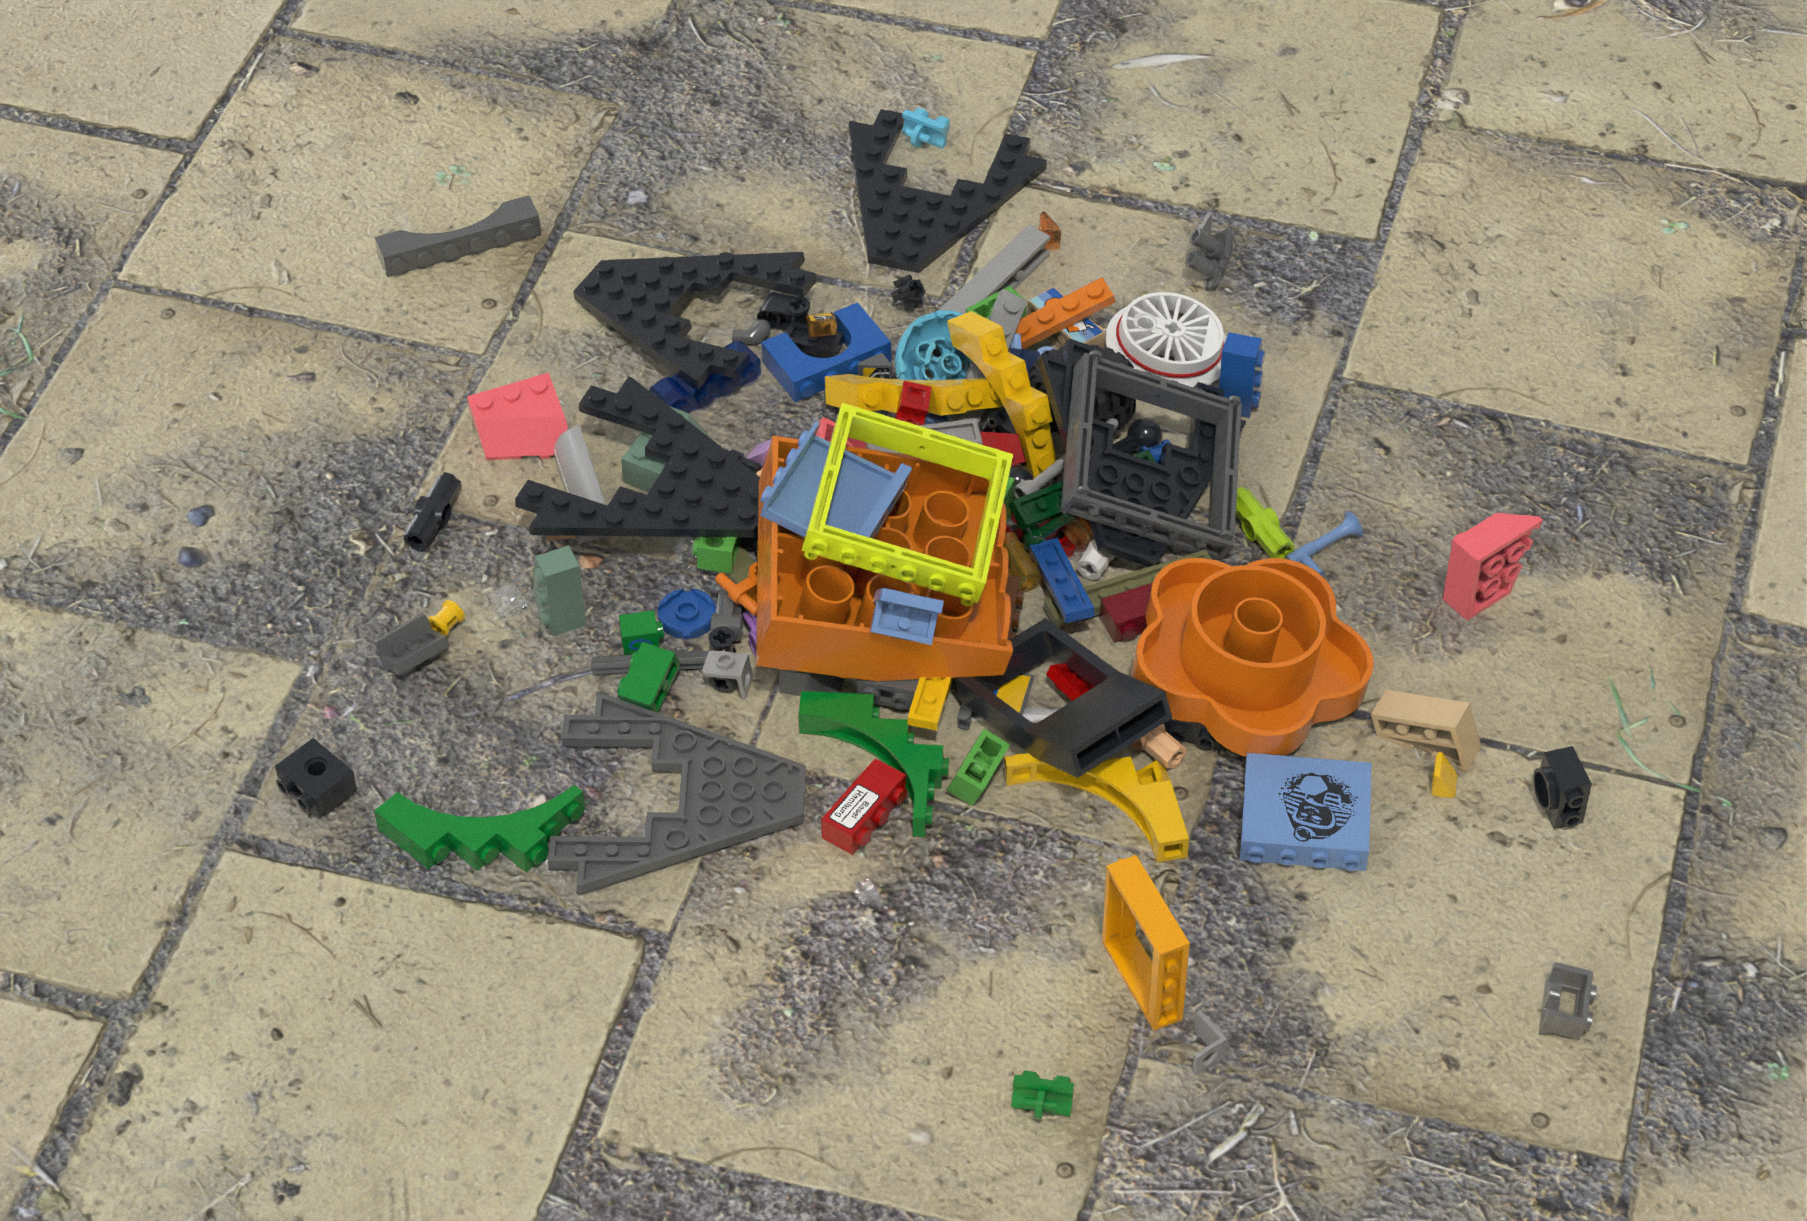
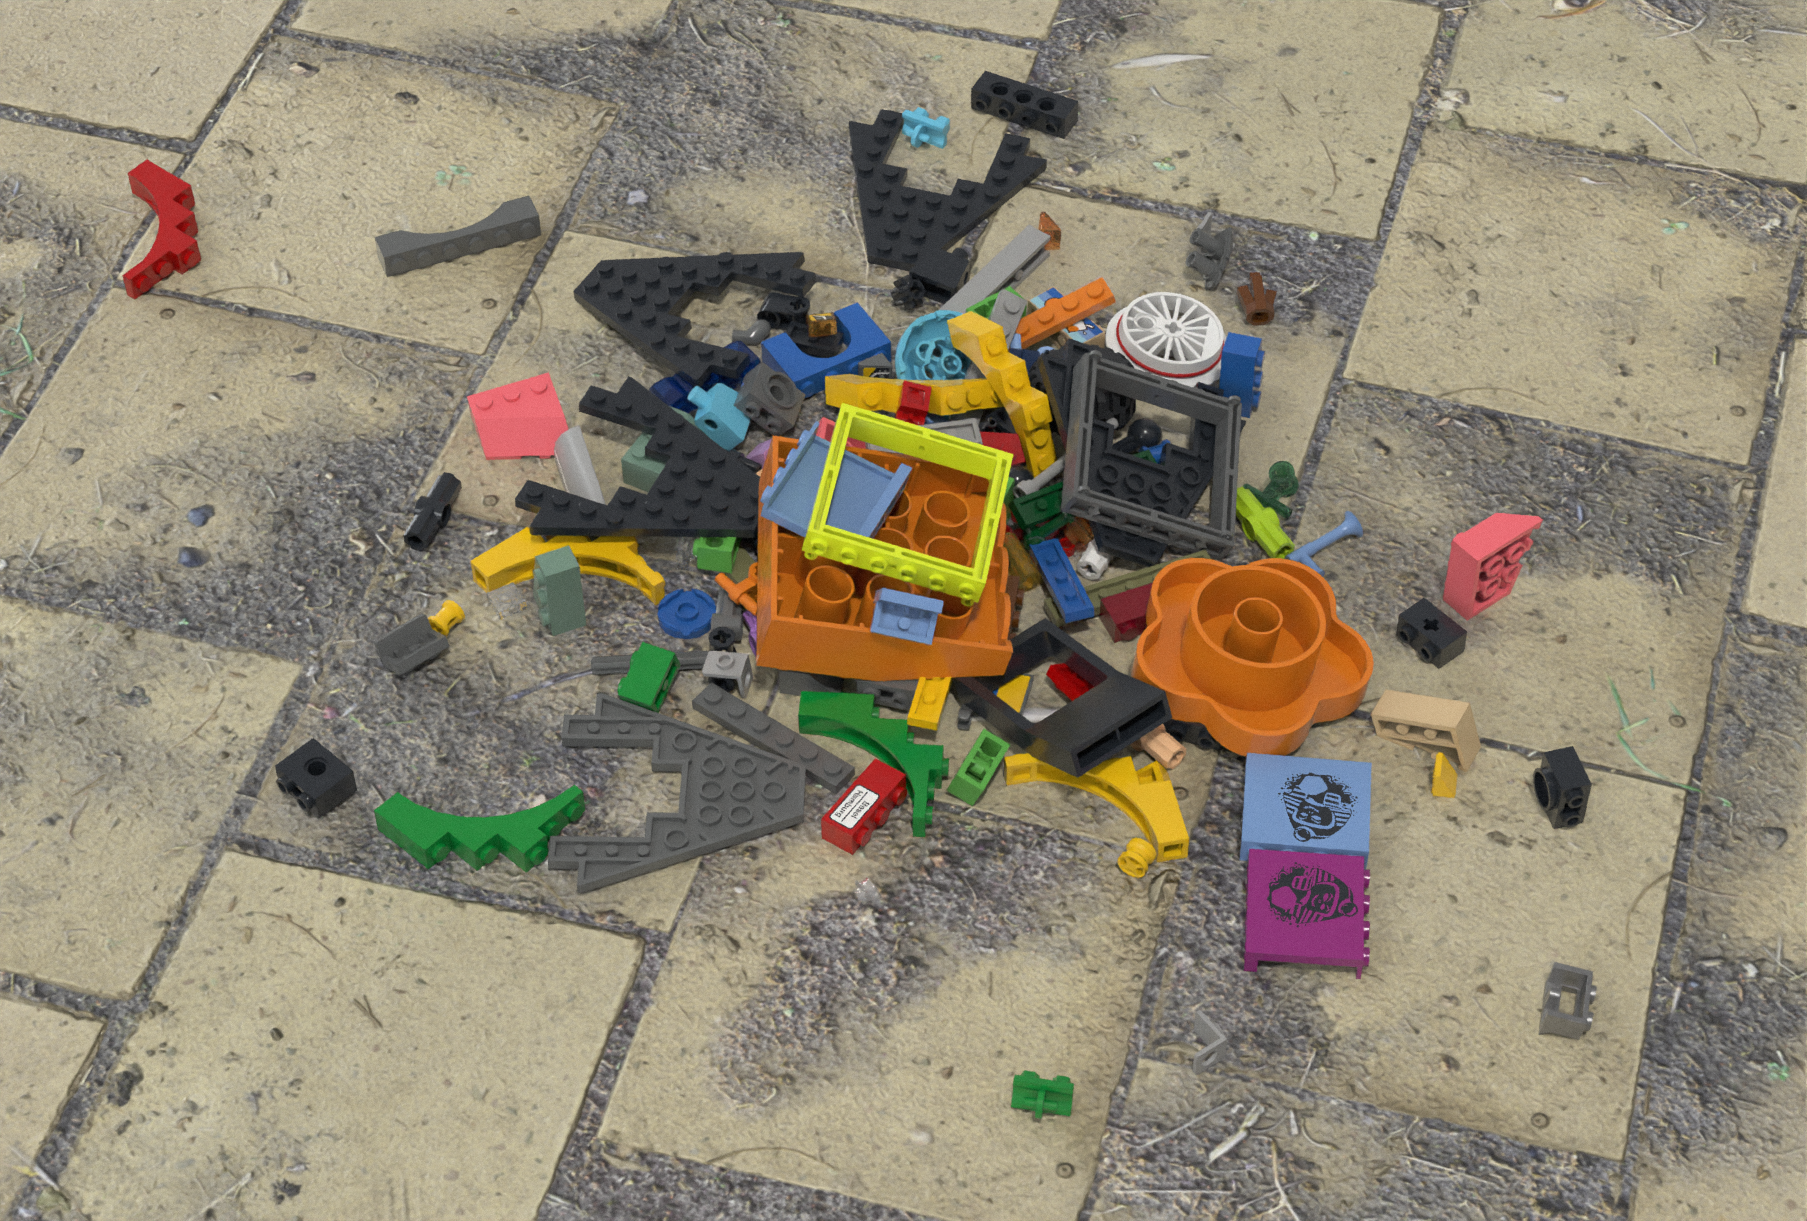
(174, 245): none -> red arch
(606, 557): none -> yellow arch
(639, 628): green brick -> none
(719, 416): none -> medium azure torso
(769, 399): none -> dark grey brick
(773, 737): none -> dark grey plate
(942, 273): none -> black torso
(1024, 104): none -> black brick
(1137, 857): none -> yellow wheel
(1157, 983): light orange window -> none
(1257, 305): none -> reddish brown rock
(1277, 488): none -> clear green piece
(1306, 909): none -> magenta panel
(1431, 633): none -> black brick

